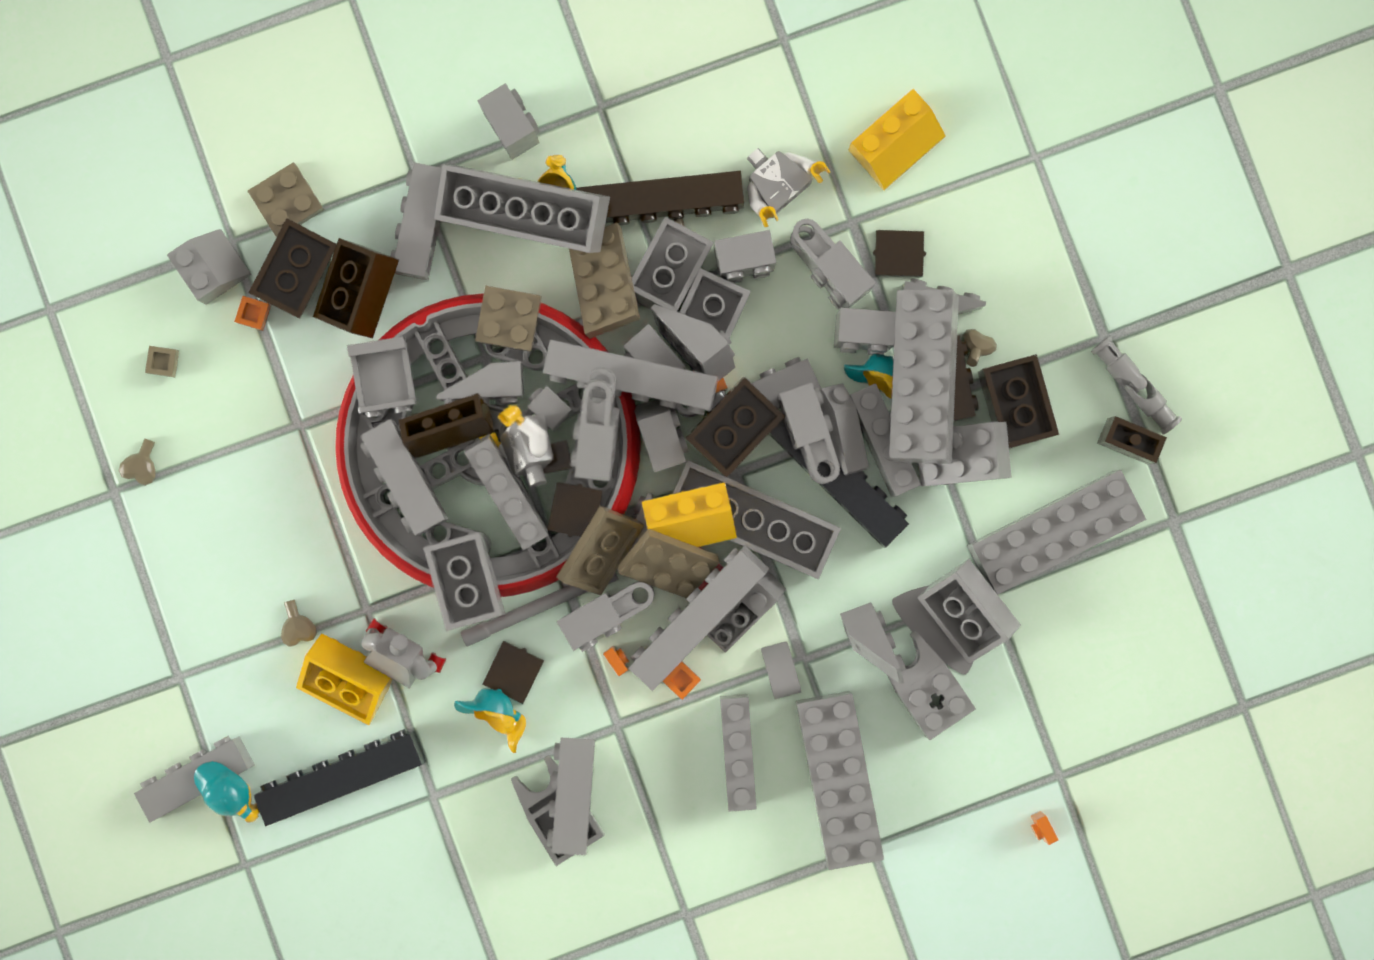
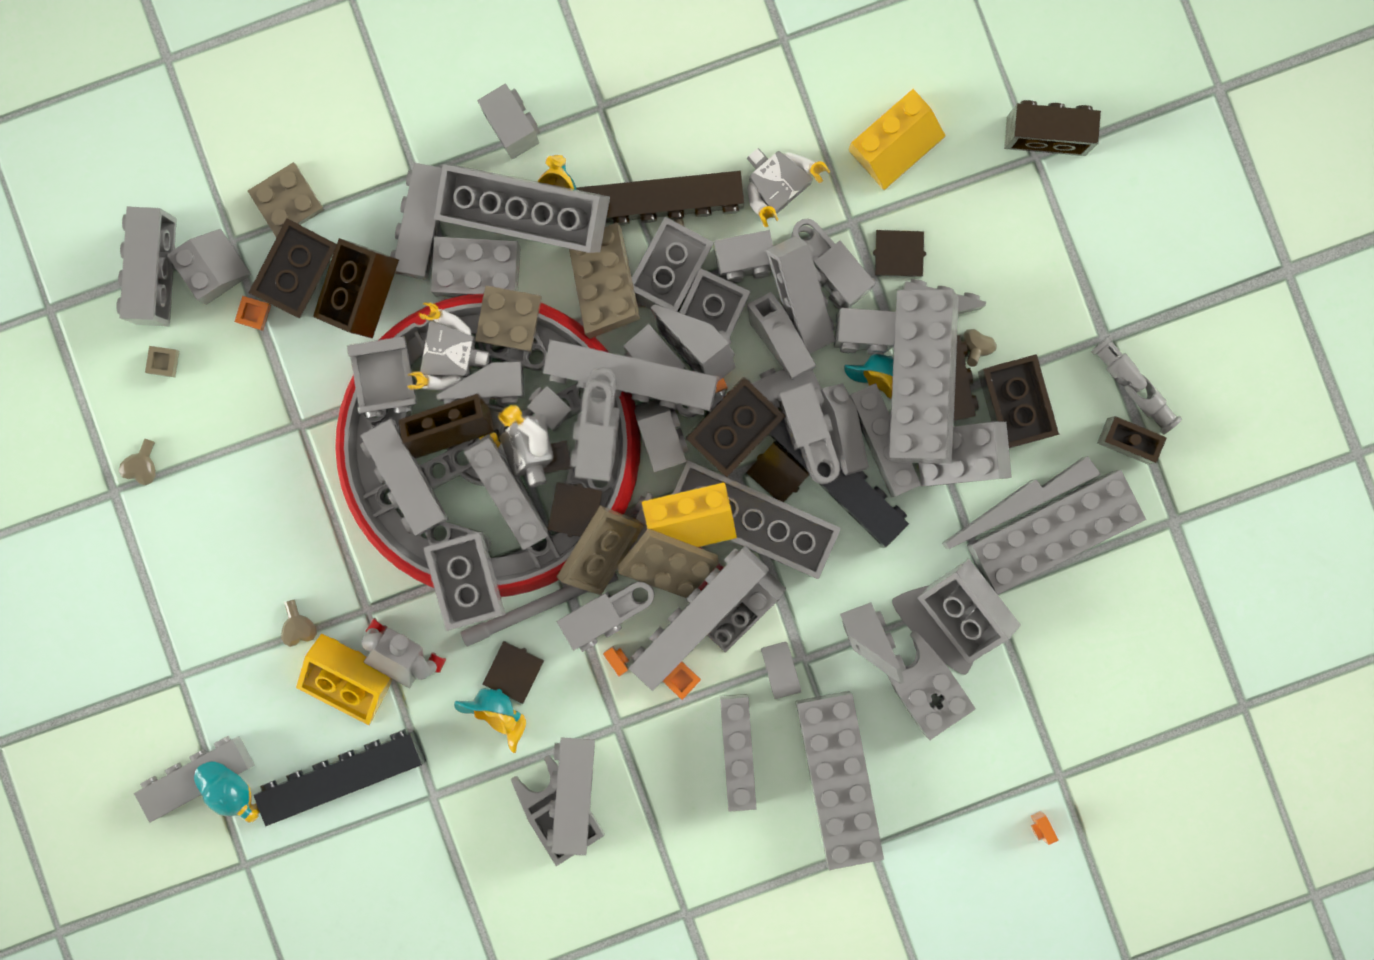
(146, 270): none -> light grey brick
(447, 352): none -> torso
(468, 265): none -> light grey brick
(778, 472): none -> dark brown piece
(780, 335): none -> light grey slope
(801, 292): none -> light grey brick
(1026, 498): none -> light grey slope
(1052, 128): none -> dark brown brick

